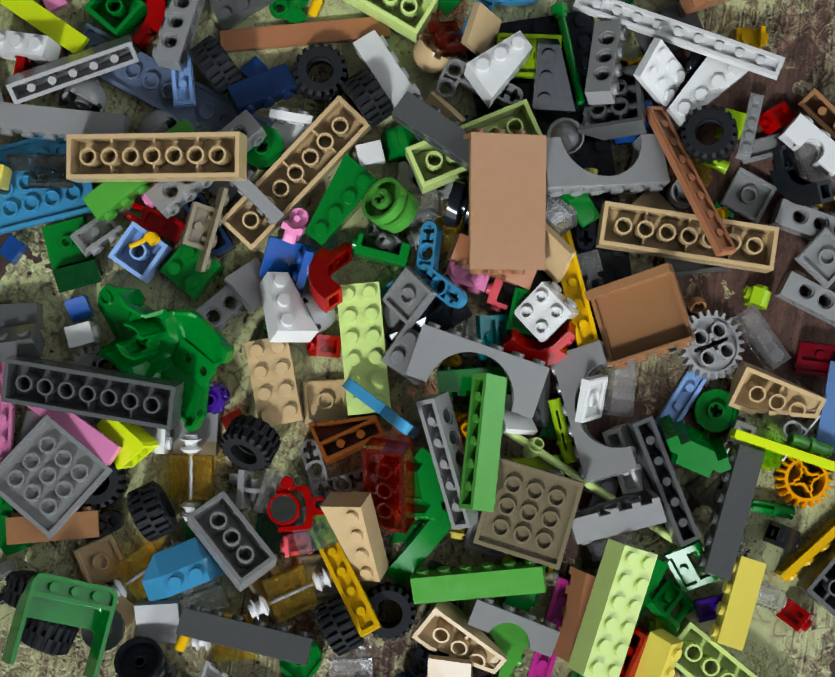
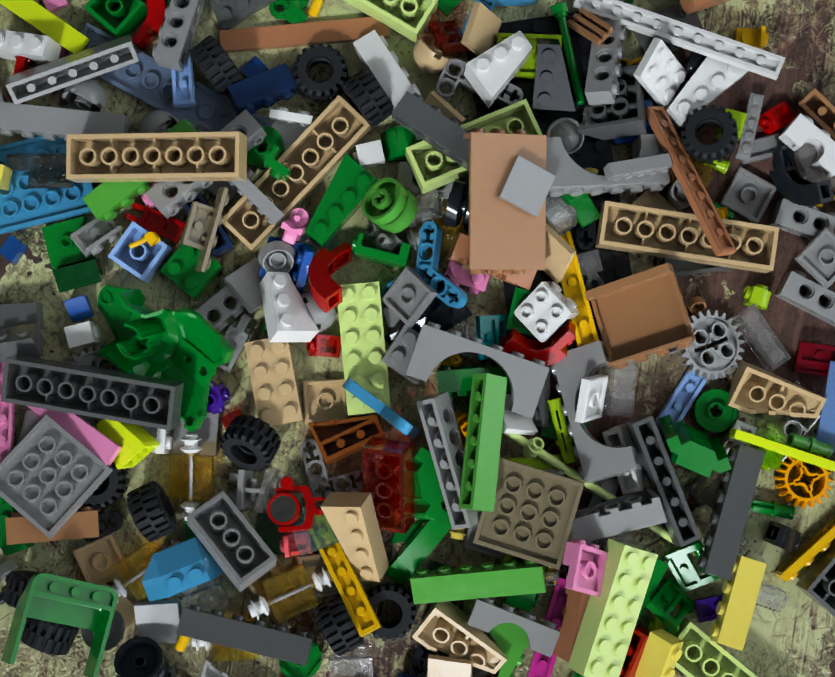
(237, 335): none -> light grey hinge
(276, 169): none -> green bracket
(277, 256): none -> light grey hat
(493, 291): coral bracket -> none
(526, 186): none -> light grey tile
(585, 567): none -> bright pink plate
(595, 20): none -> medium nougat tile
(637, 167): none -> light grey piece
(795, 616): red bracket -> none

